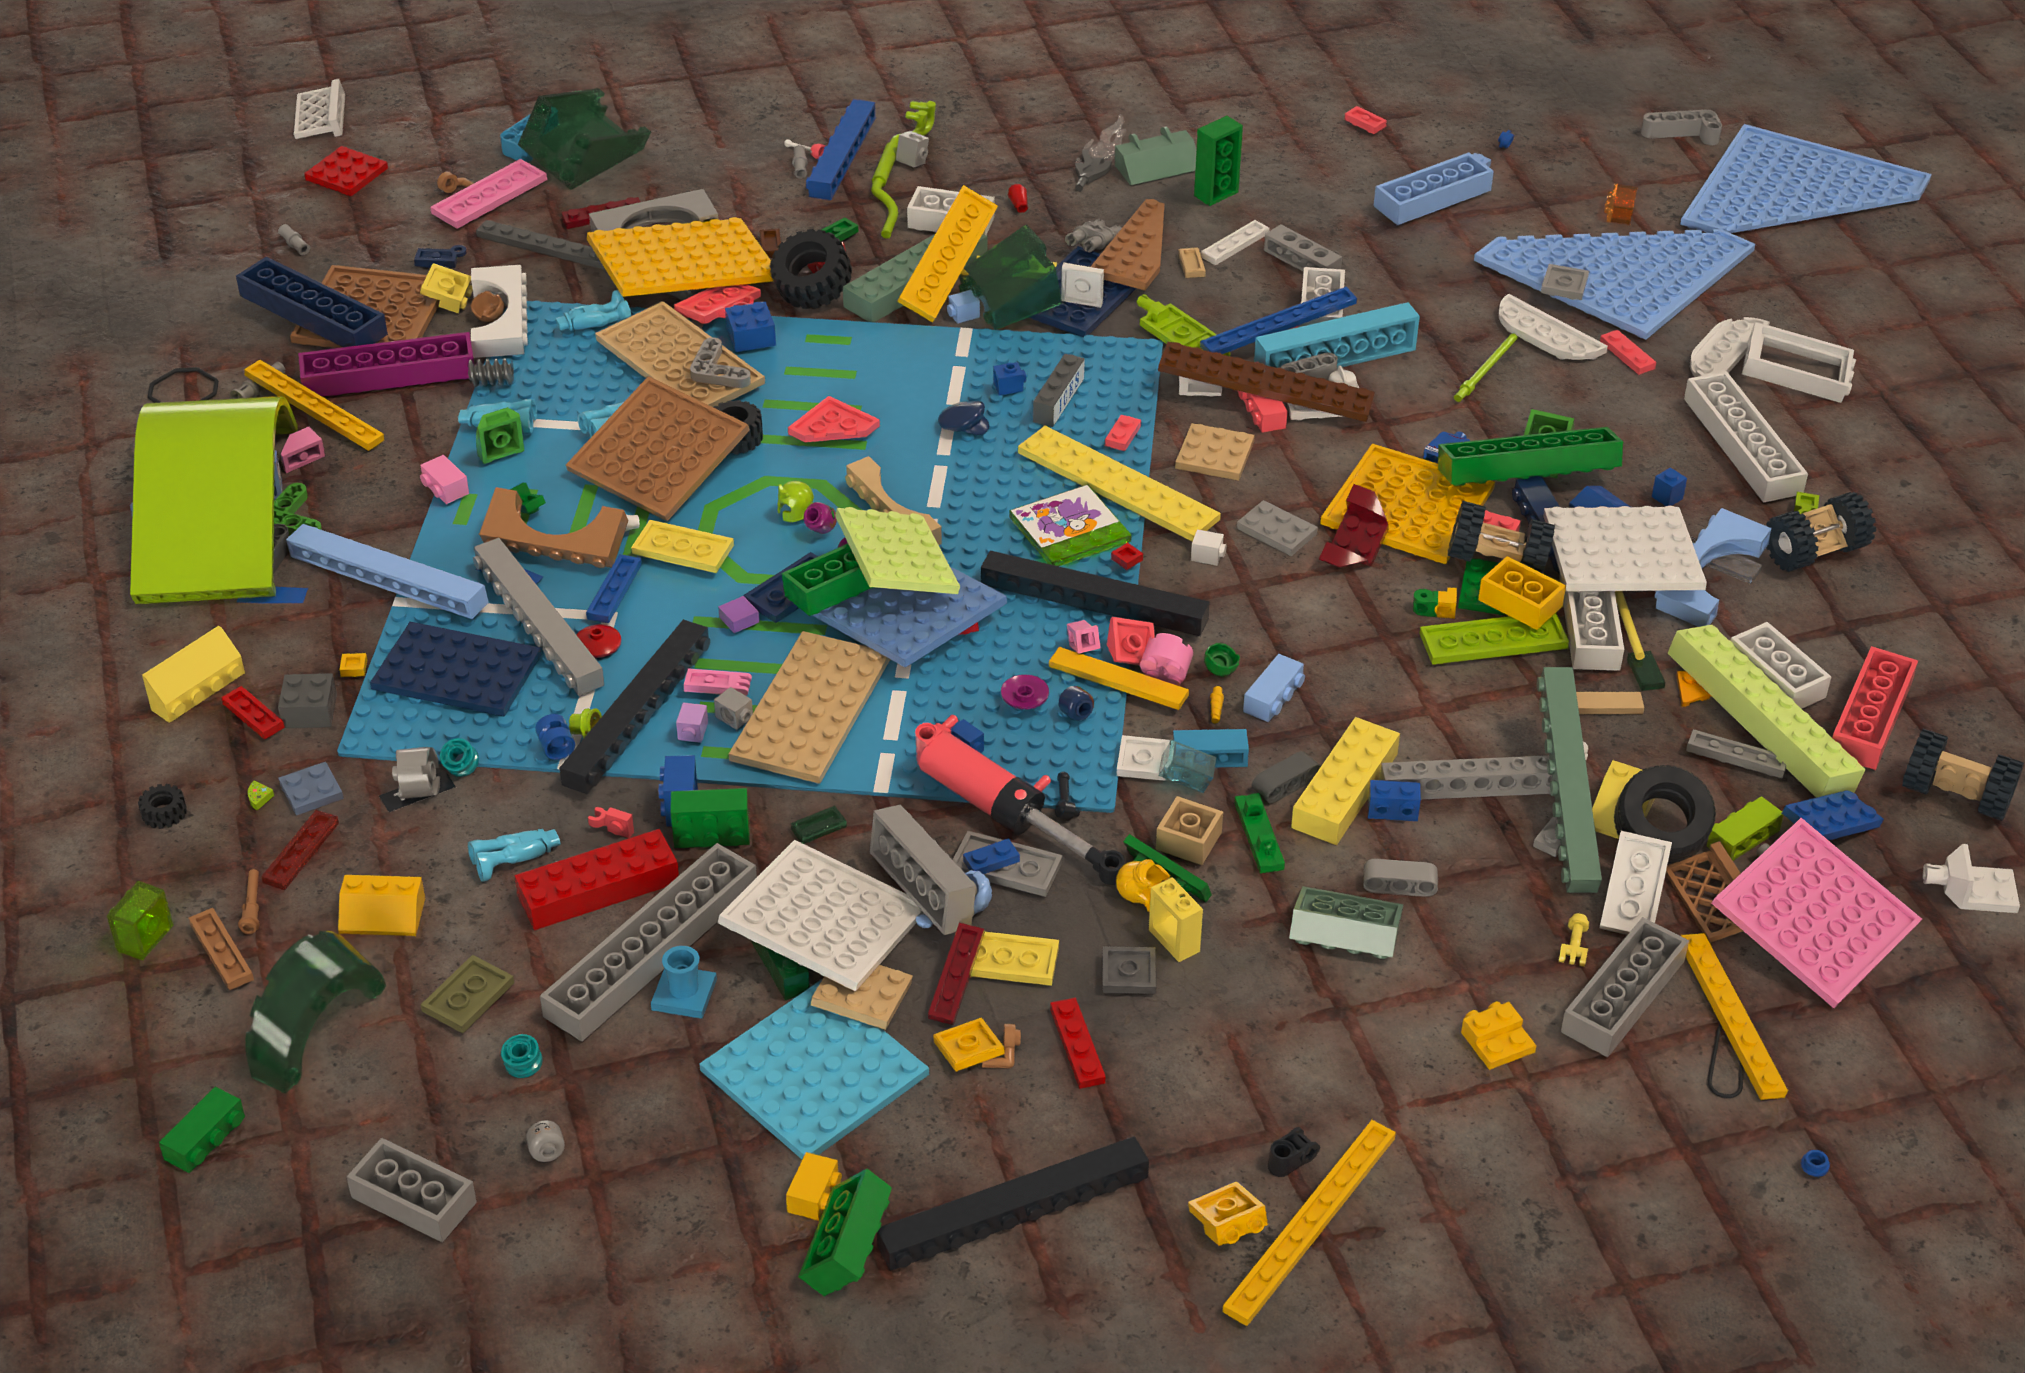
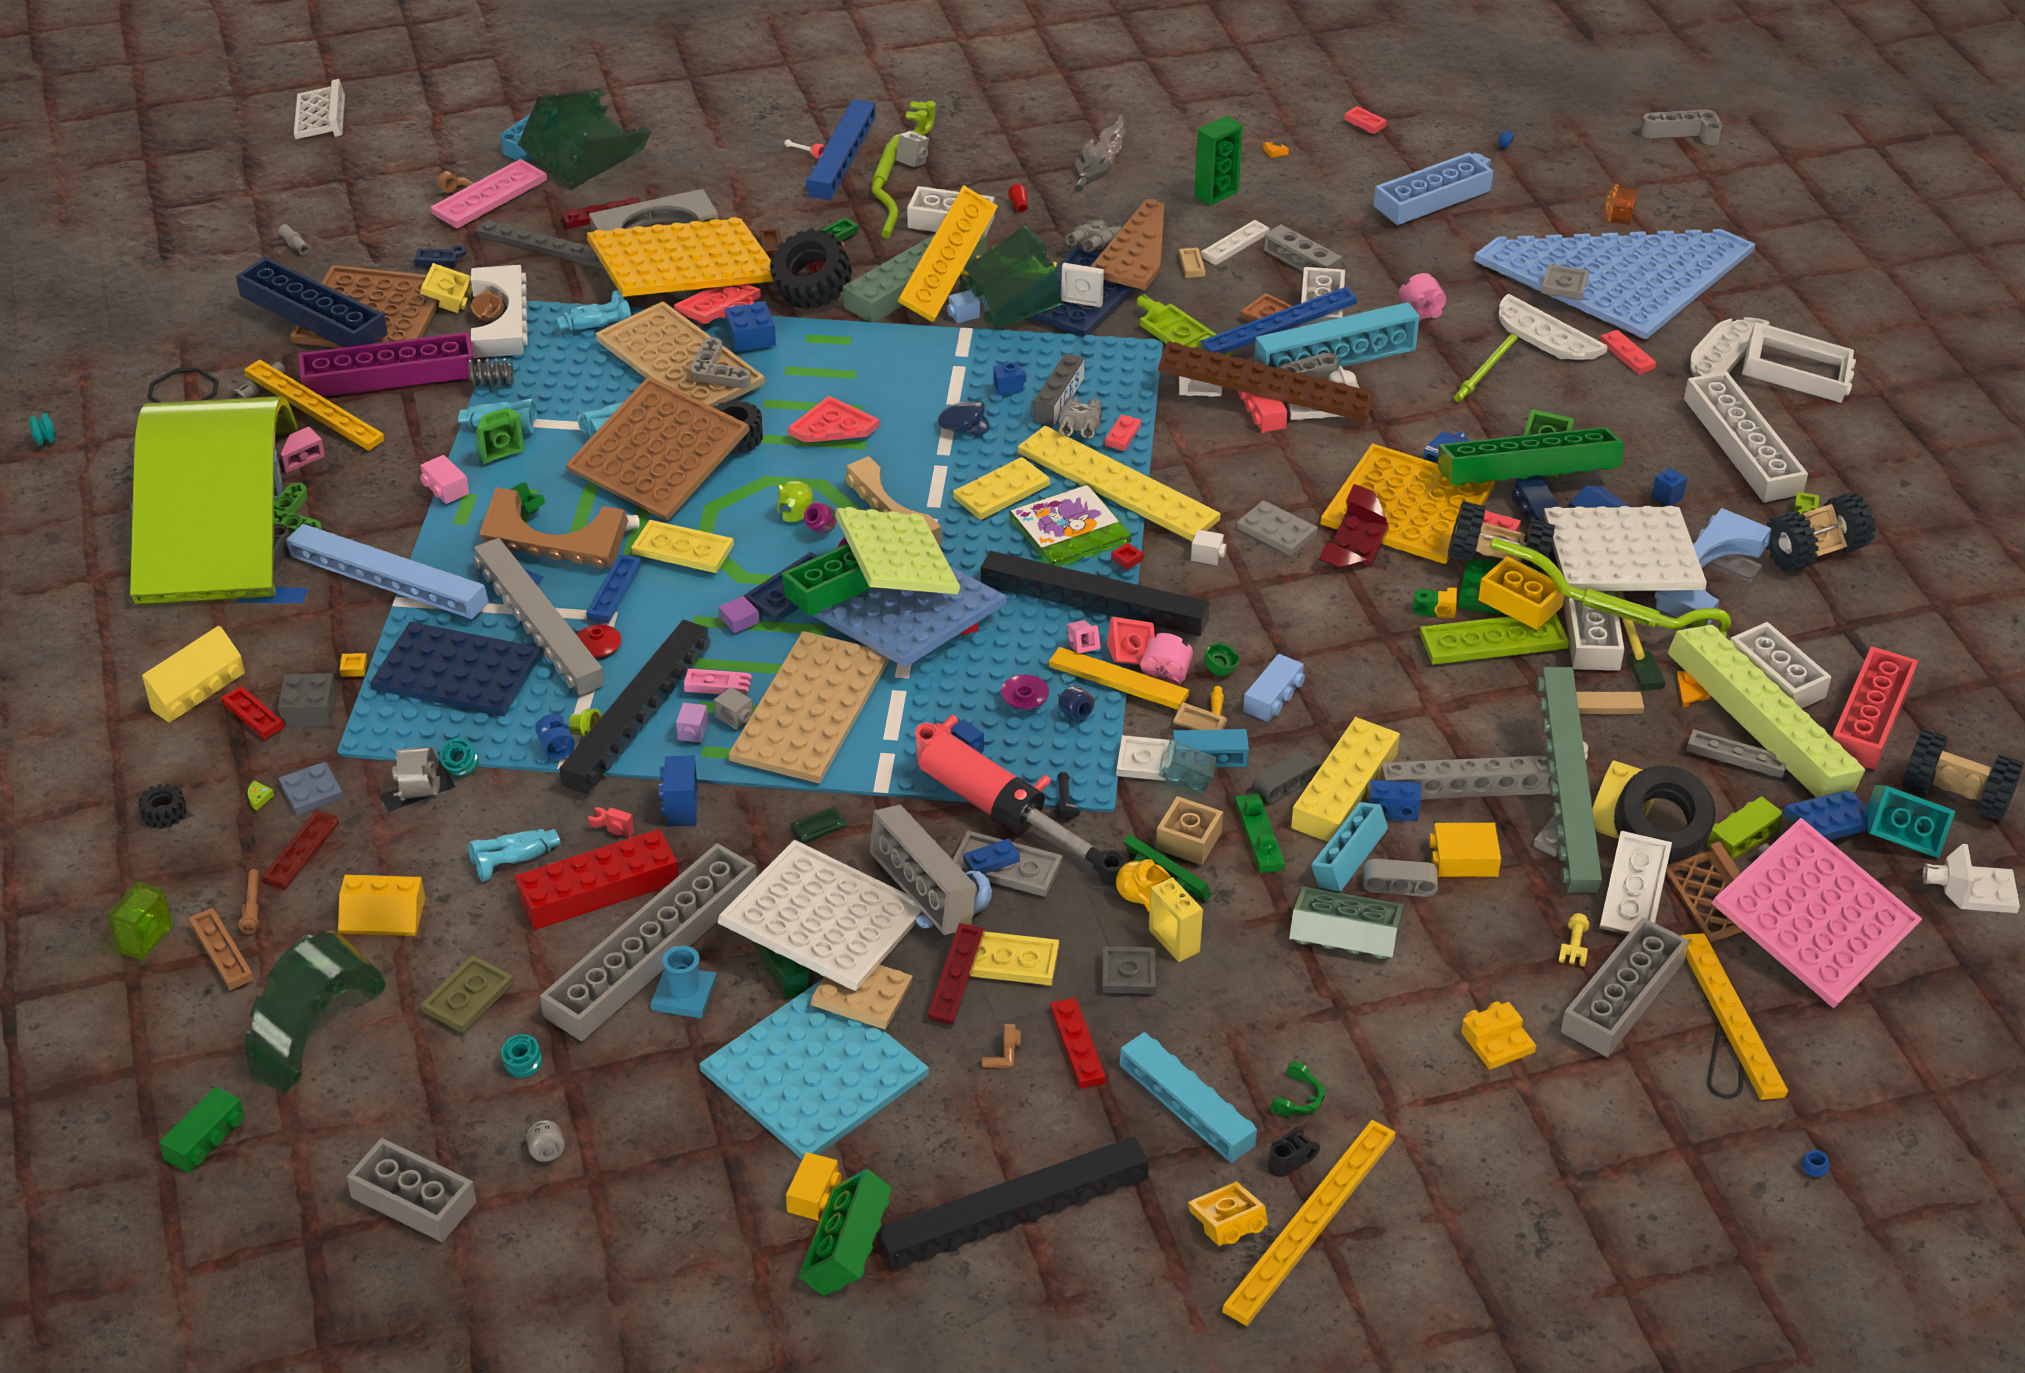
(42, 429): none -> teal wheel
(346, 171): red plate -> none
(710, 818): green brick -> none
(800, 161): light grey pin -> none
(968, 1044): yellow tile -> none
(1001, 488): none -> light yellow plate
(1080, 417): none -> light grey pin
(1156, 156): sand green piece -> none
(1188, 1097): none -> medium azure brick
(1195, 718): none -> tan tile
(1215, 451): tan plate -> none
(1263, 307): none -> nougat plate
(1275, 150): none -> light orange tile
(1285, 1107): none -> green piece
(1349, 846): none -> medium azure brick
(1423, 295): none -> bright pink brick
(1465, 849): none -> yellow brick
(1613, 604): none -> lime piece
(1786, 179): light blue plate -> none
(1908, 820): none -> teal slope

